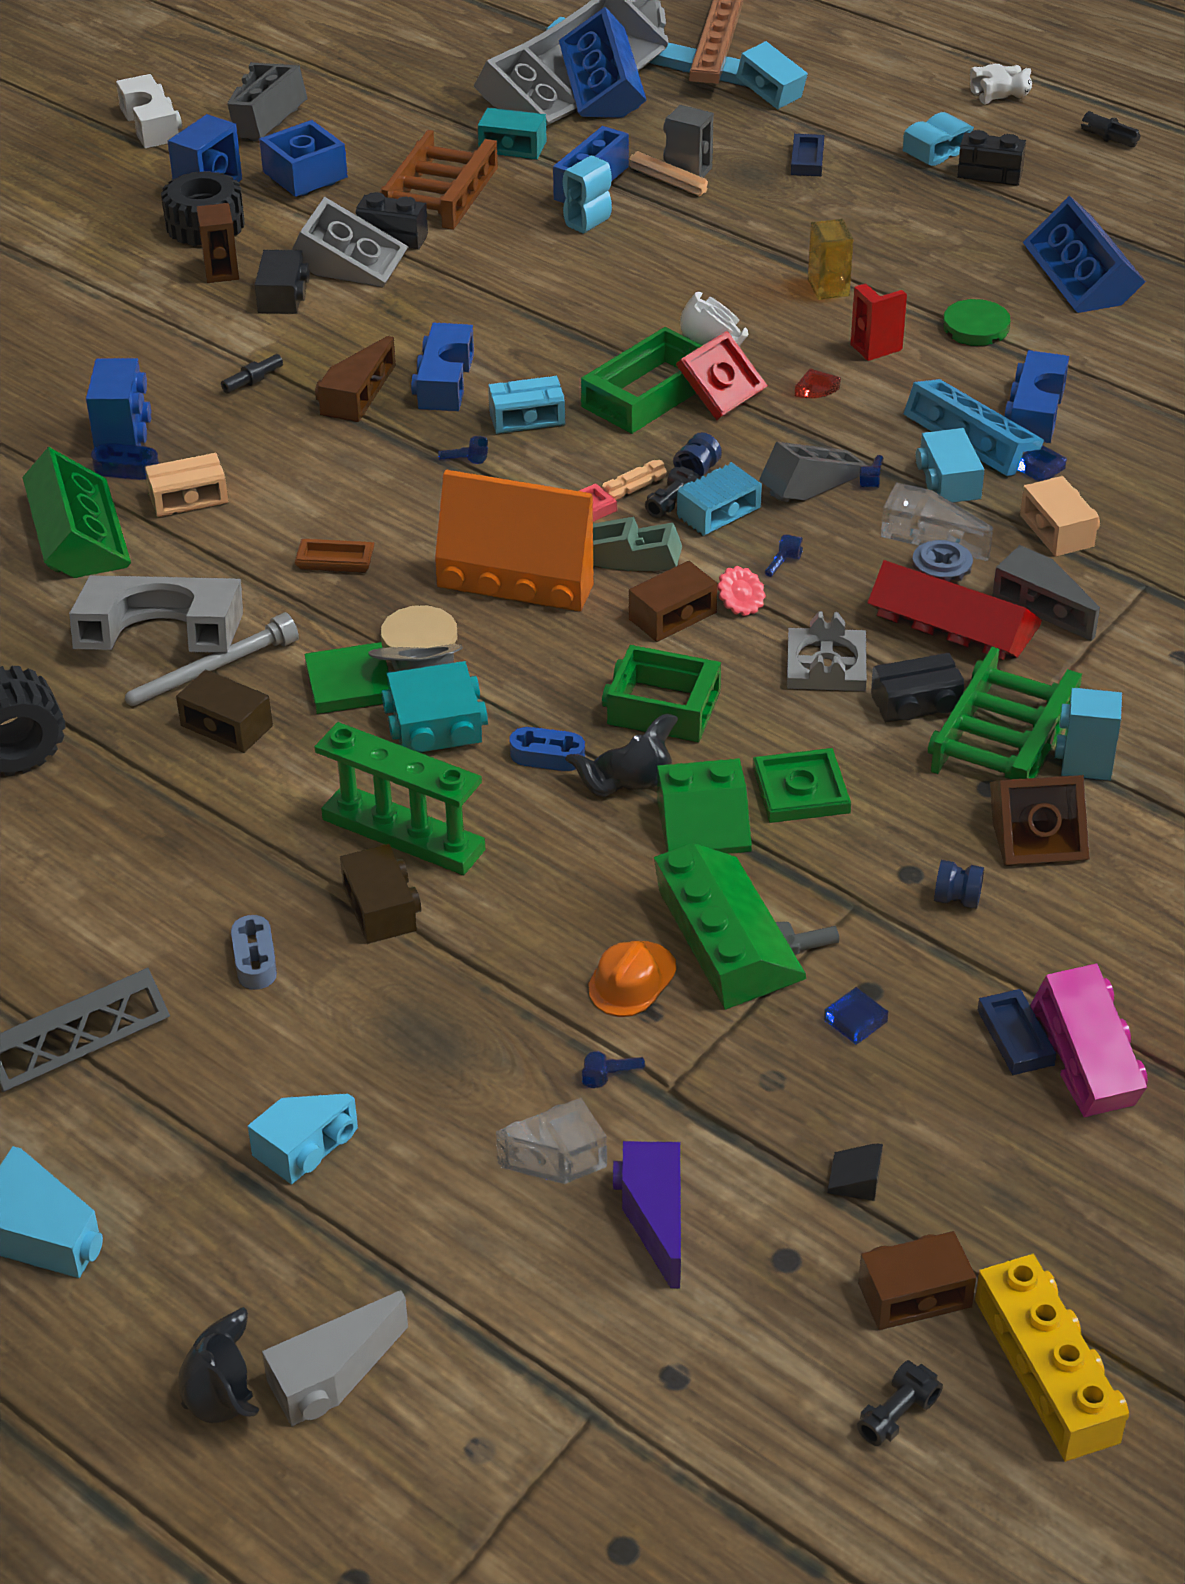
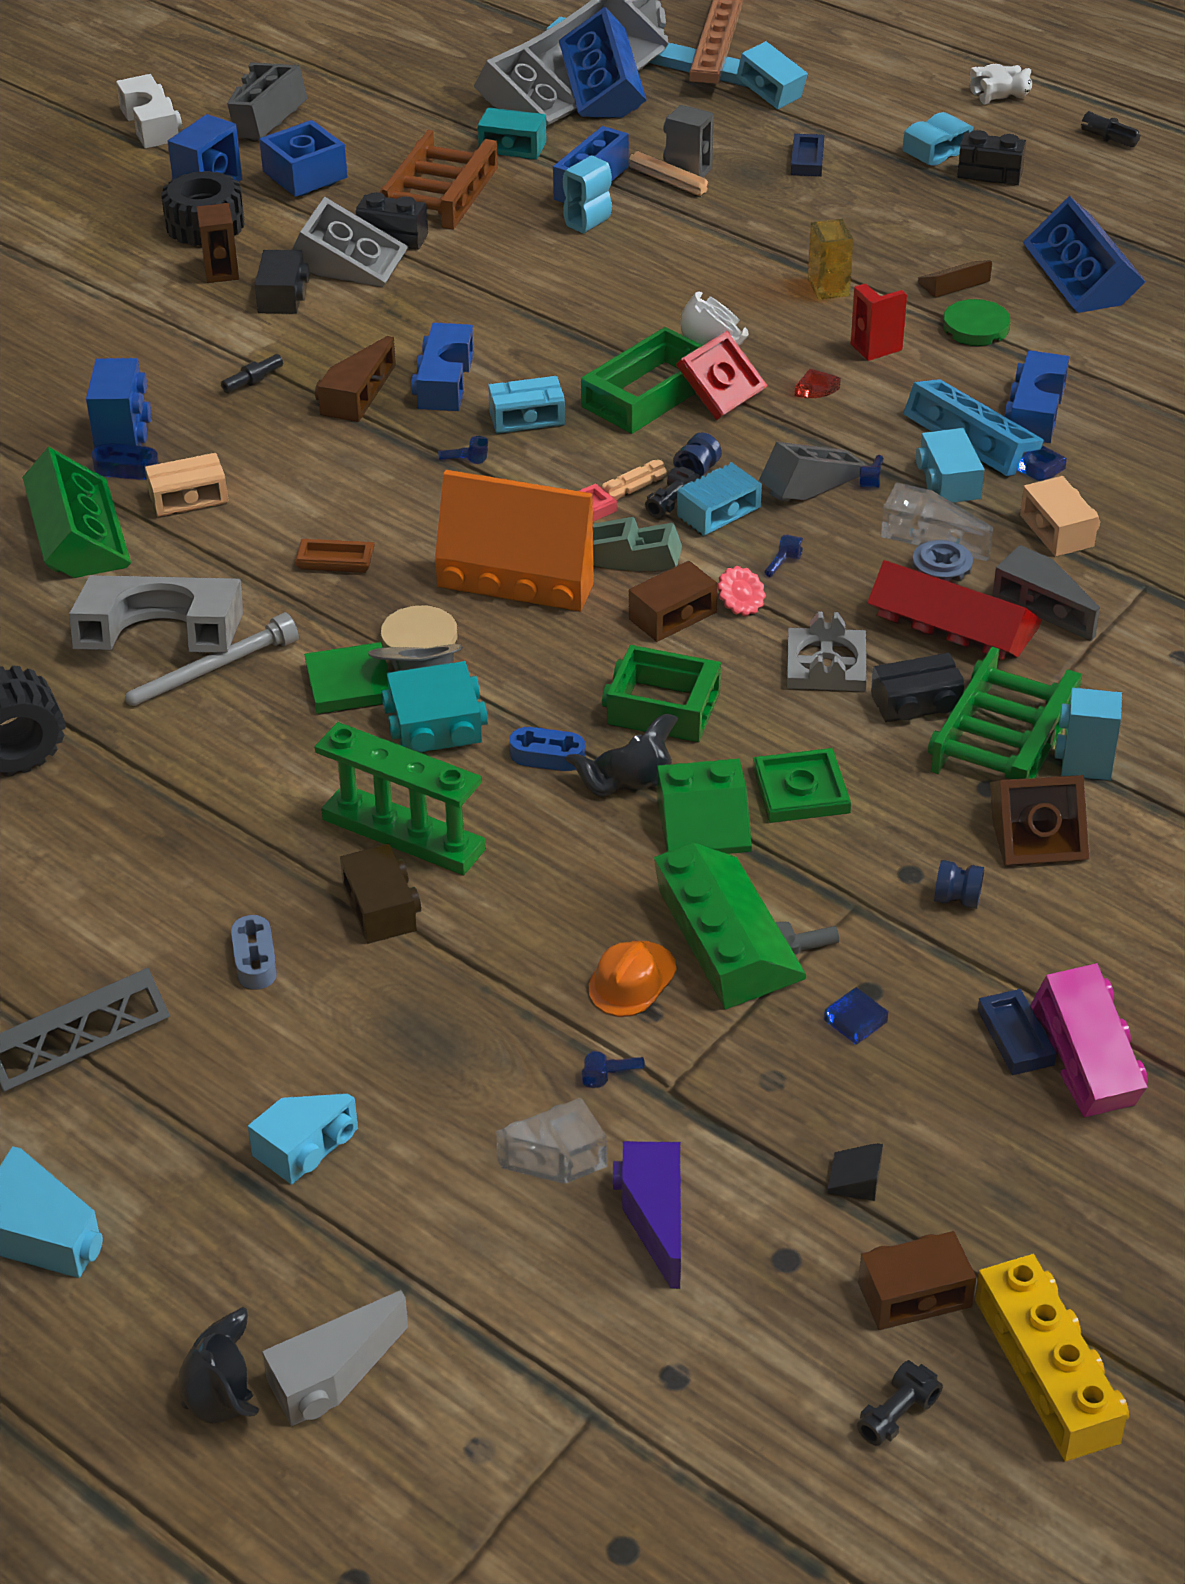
(224, 711): dark brown brick -> none
(957, 278): none -> reddish brown slope

